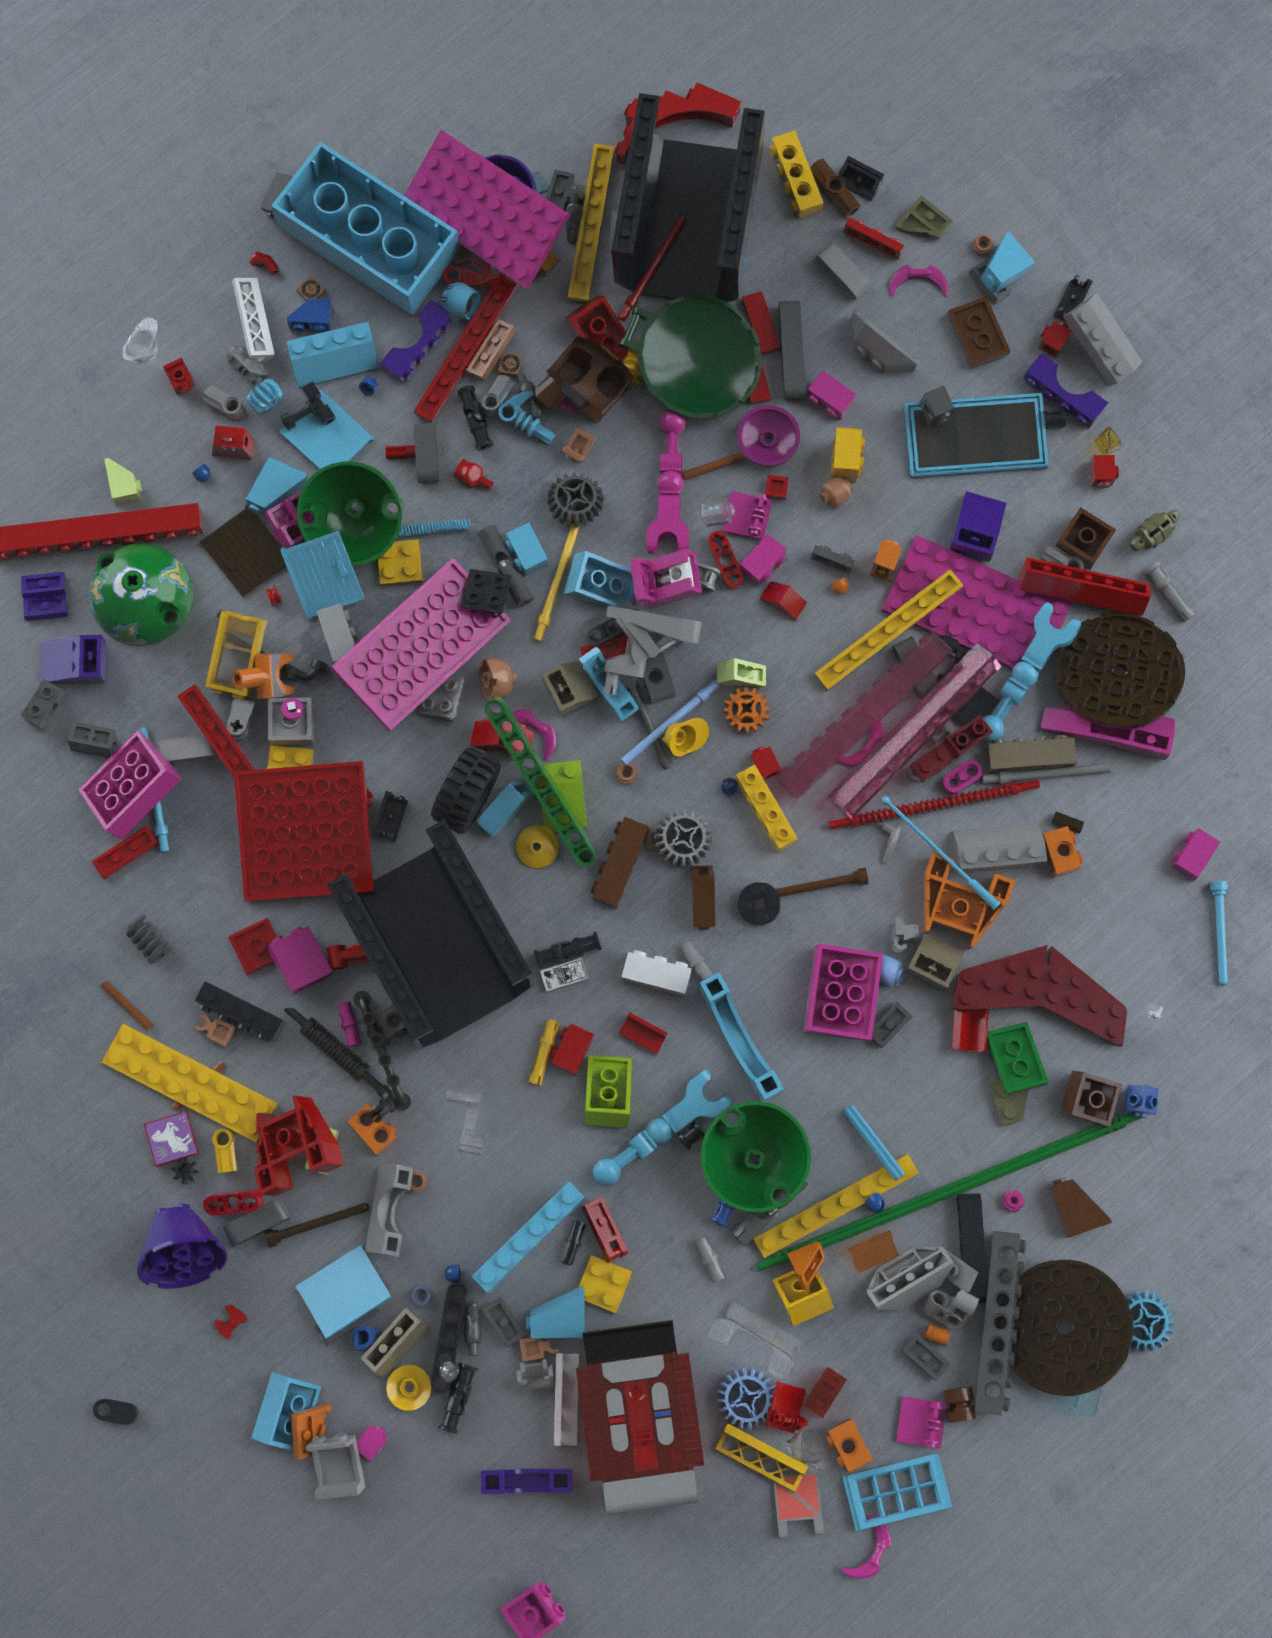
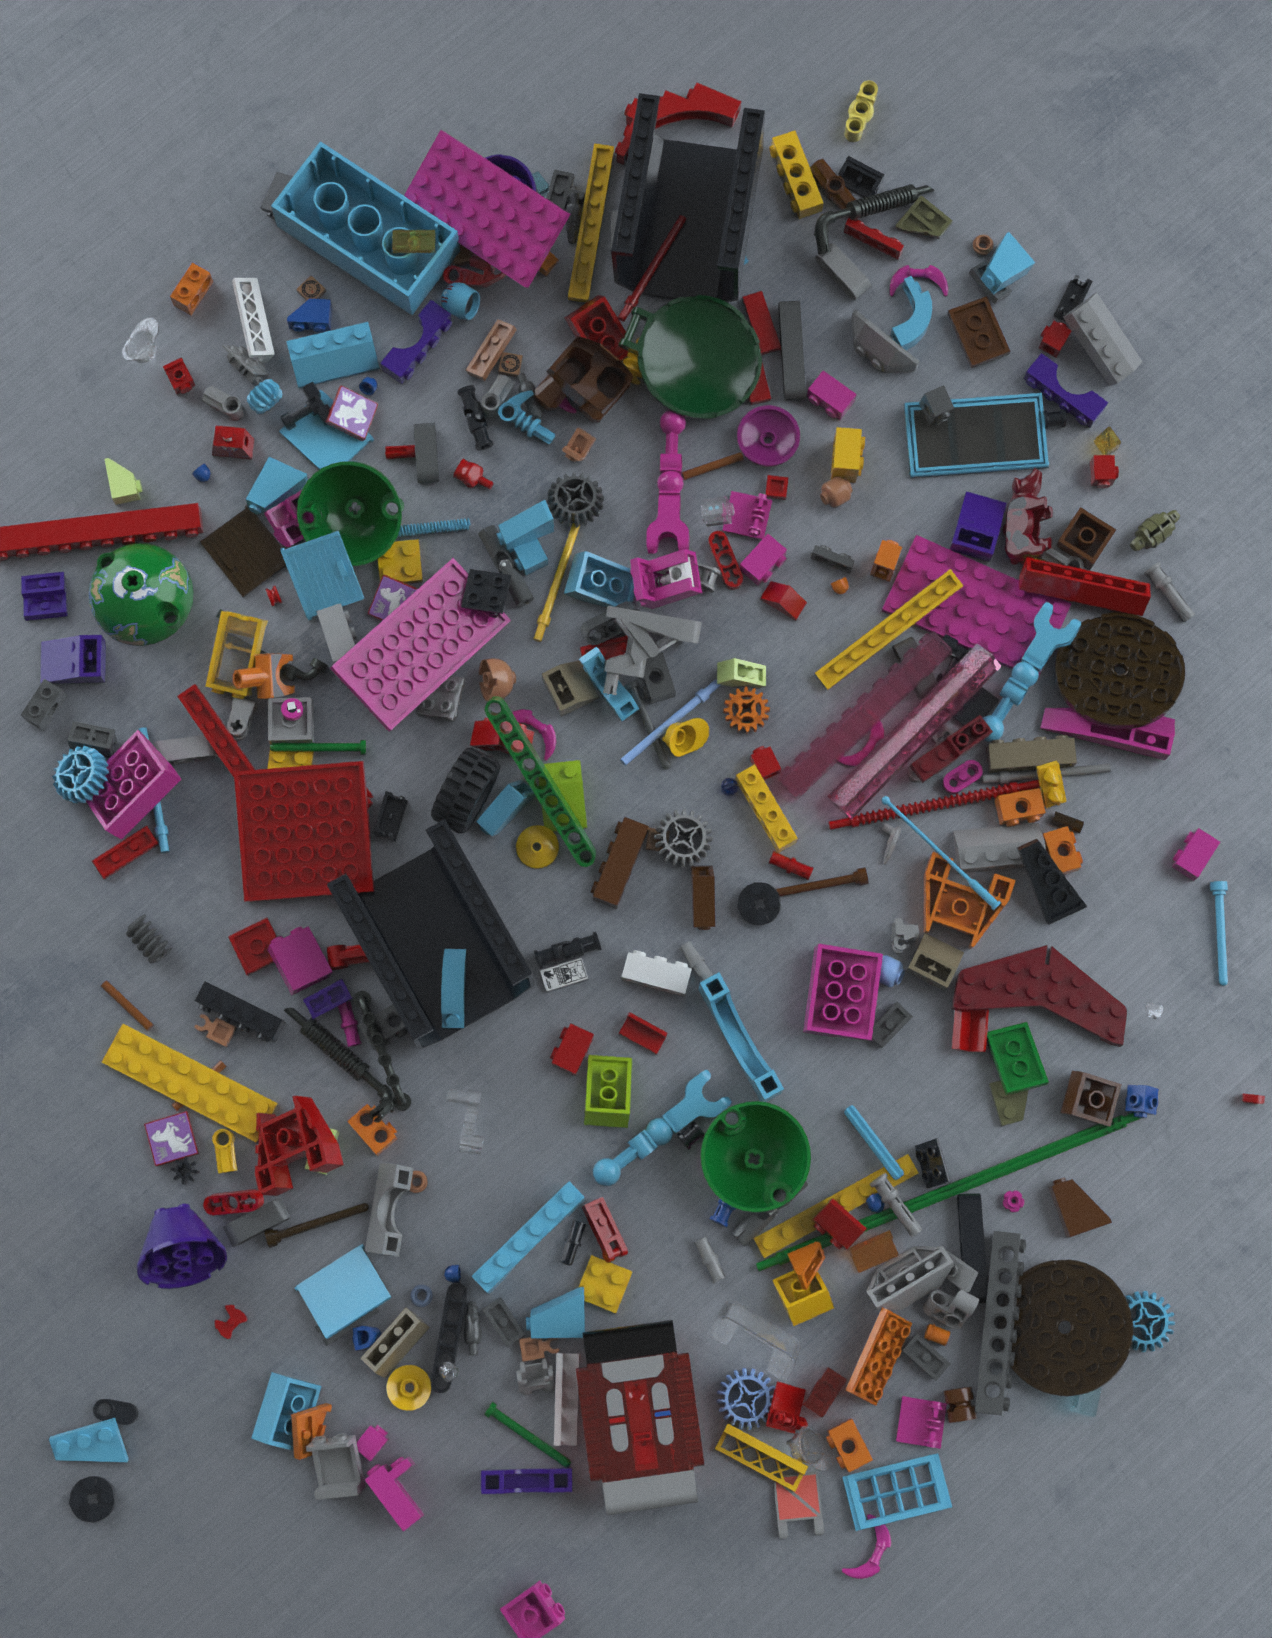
(75, 770): none -> medium azure gear
(79, 1501): none -> black plate
(90, 1443): none -> medium azure wing
(191, 289): none -> orange brick
(265, 259): red arm -> none
(320, 747): none -> green bar
(327, 998): none -> dark purple hinge
(351, 413): none -> tile
(389, 596): none -> tile
(392, 1493): none -> dark pink brick
(413, 241): none -> clear yellow plate
(453, 988): none -> medium azure arch
(457, 1401): black piece -> none
(465, 349): red plate -> none
(526, 526): none -> medium azure slope
(527, 1435): none -> green bar
(547, 1042): yellow pin -> none
(626, 780): nougat plate -> none
(790, 865): none -> red pin
(838, 1224): none -> red slope
(862, 102): none -> light yellow piece
(866, 207): none -> pearl dark grey piece
(879, 1356): none -> orange tile
(890, 1196): none -> light grey pin
(914, 329): none -> medium azure arch
(932, 1163): none -> black hinge
(1024, 519): none -> dark red animal
(1029, 799): none -> orange brick
(1051, 784): none -> yellow tile
(1051, 888): none -> black wing
(1251, 1098): none -> red tile

